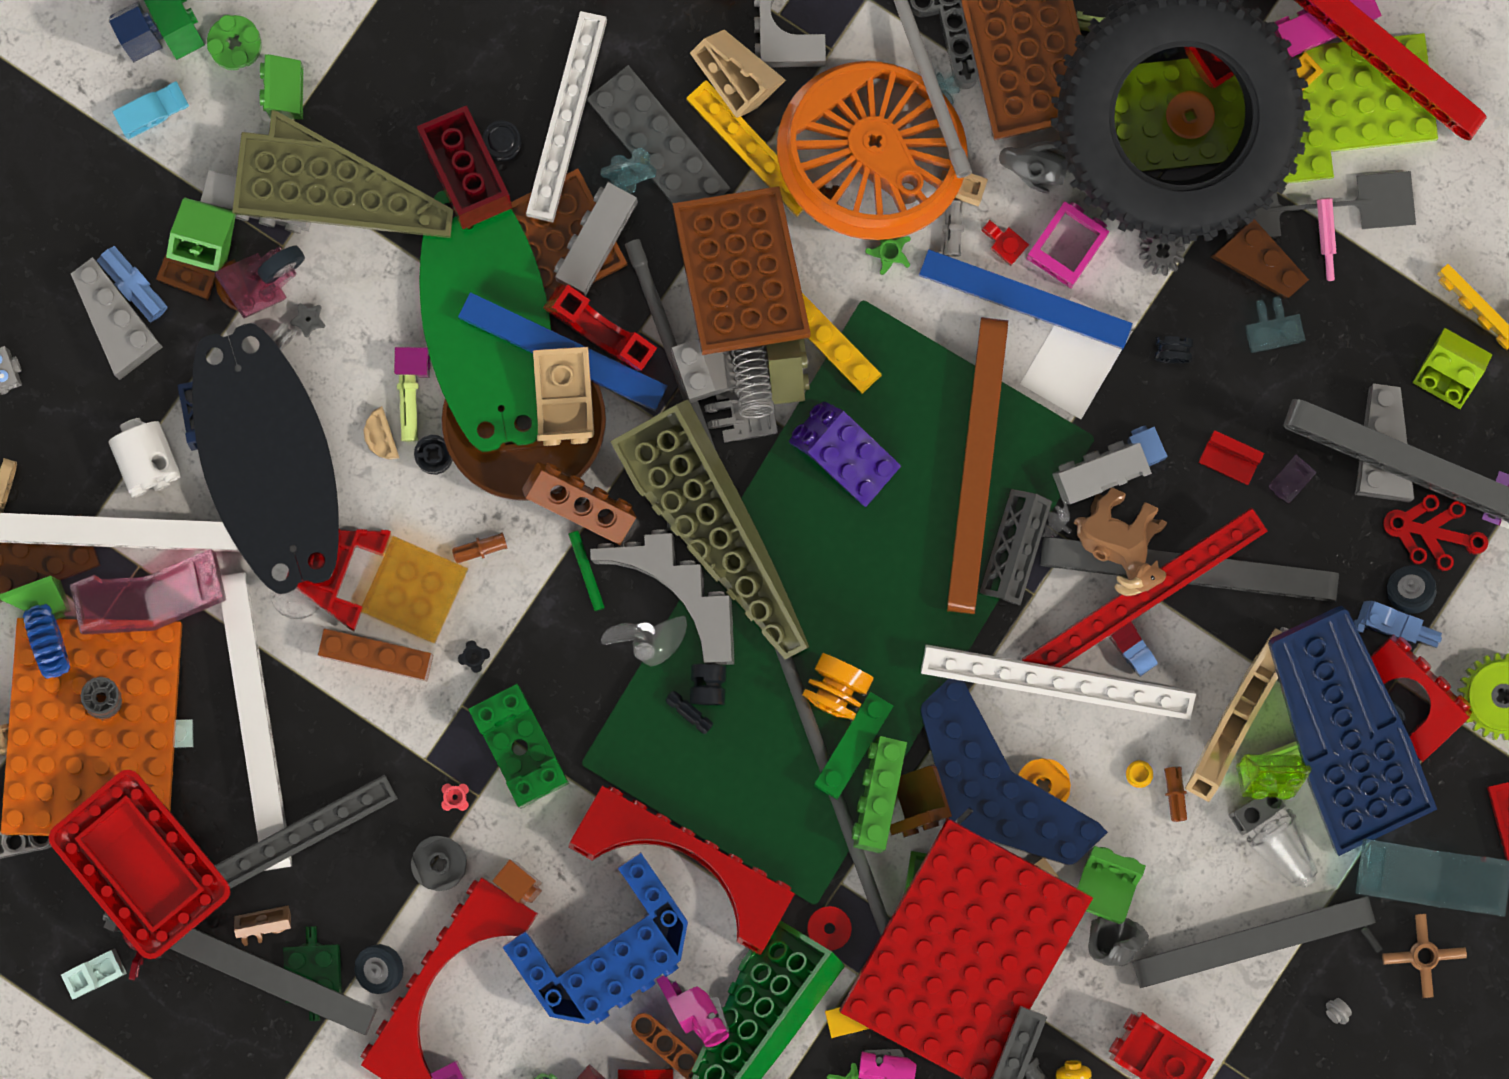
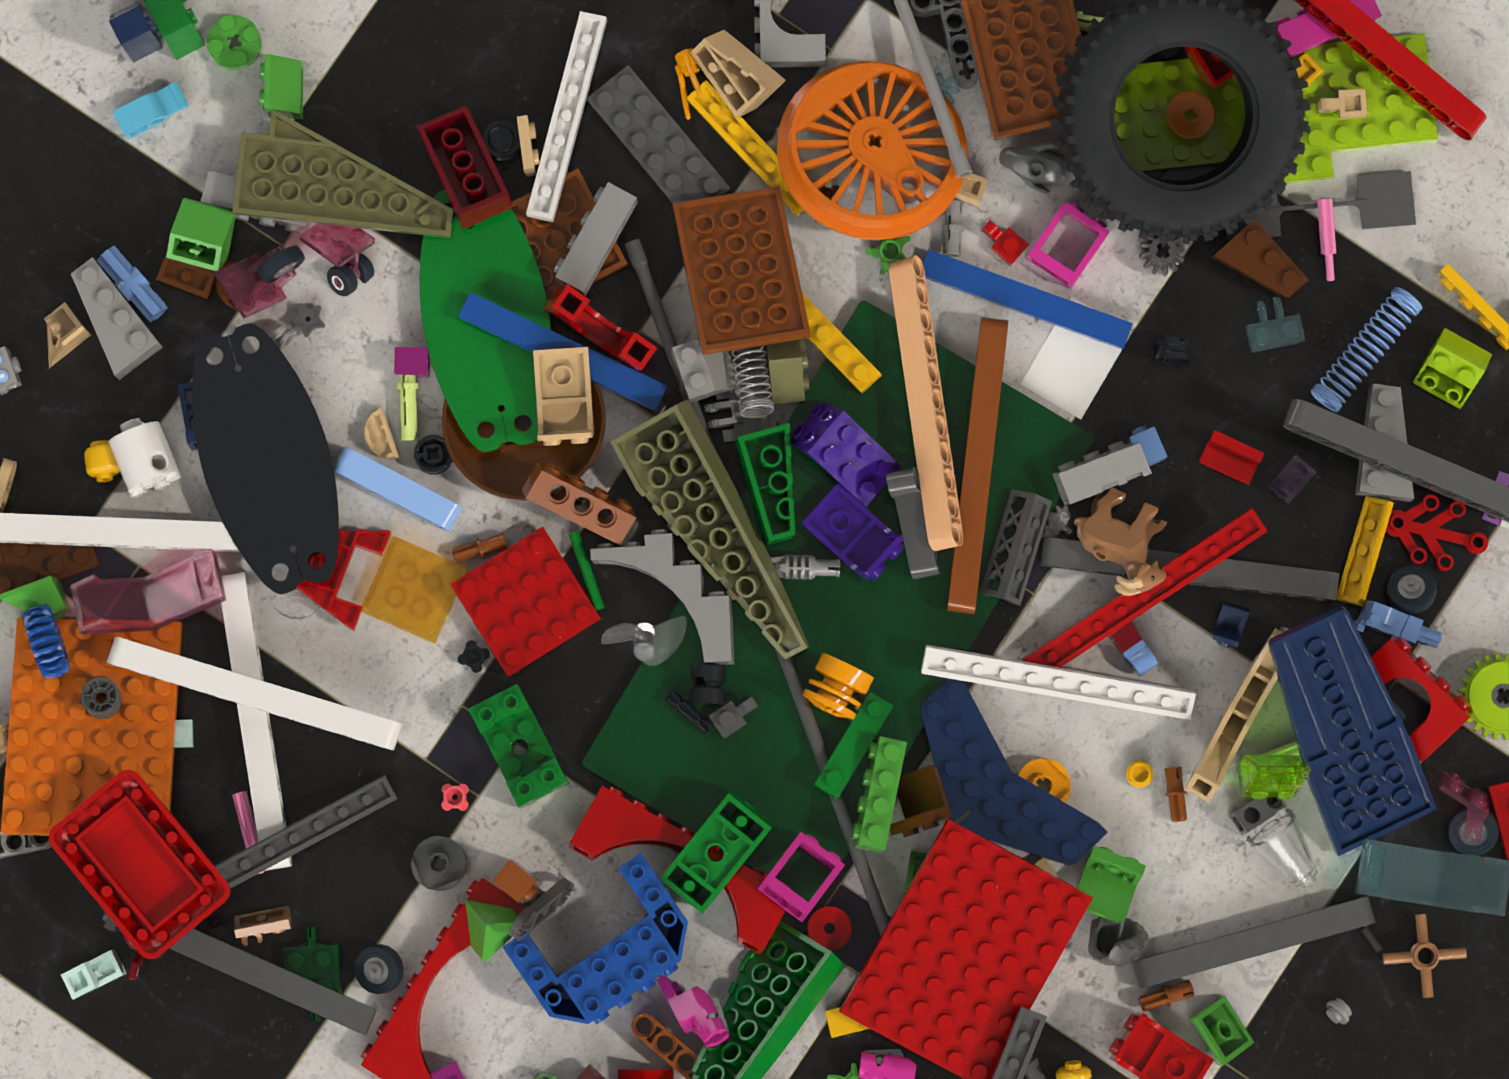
(63, 333): none -> tan slope
(100, 461): none -> yellow head
(245, 818): none -> bright pink axle
(254, 693): none -> white beam
(344, 250): none -> clear pink plate
(375, 655): dark orange brick -> none
(397, 489): none -> light blue beam
(488, 927): none -> bright green slope
(525, 601): none -> red plate
(529, 155): none -> tan plate
(541, 909): none -> dark grey plate
(627, 172): clear light blue hips -> none
(688, 67): none -> light orange plant
(730, 718): none -> dark grey plate
(733, 827): none -> green plate
(769, 480): none -> green wedge
(784, 895): none -> dark pink window
(804, 567): none -> light grey hinge
(853, 534): none -> dark purple bracket
(906, 491): none -> dark grey beam
(926, 403): none -> light nougat beam
(1166, 995): none -> dark orange axle
(1221, 1031): none -> bright green slope
(1230, 624): none -> dark blue bracket
(1332, 399): none -> light blue piece
(1348, 103): none -> tan plate
(1364, 551): none -> yellow tile
(1472, 828): none -> plate

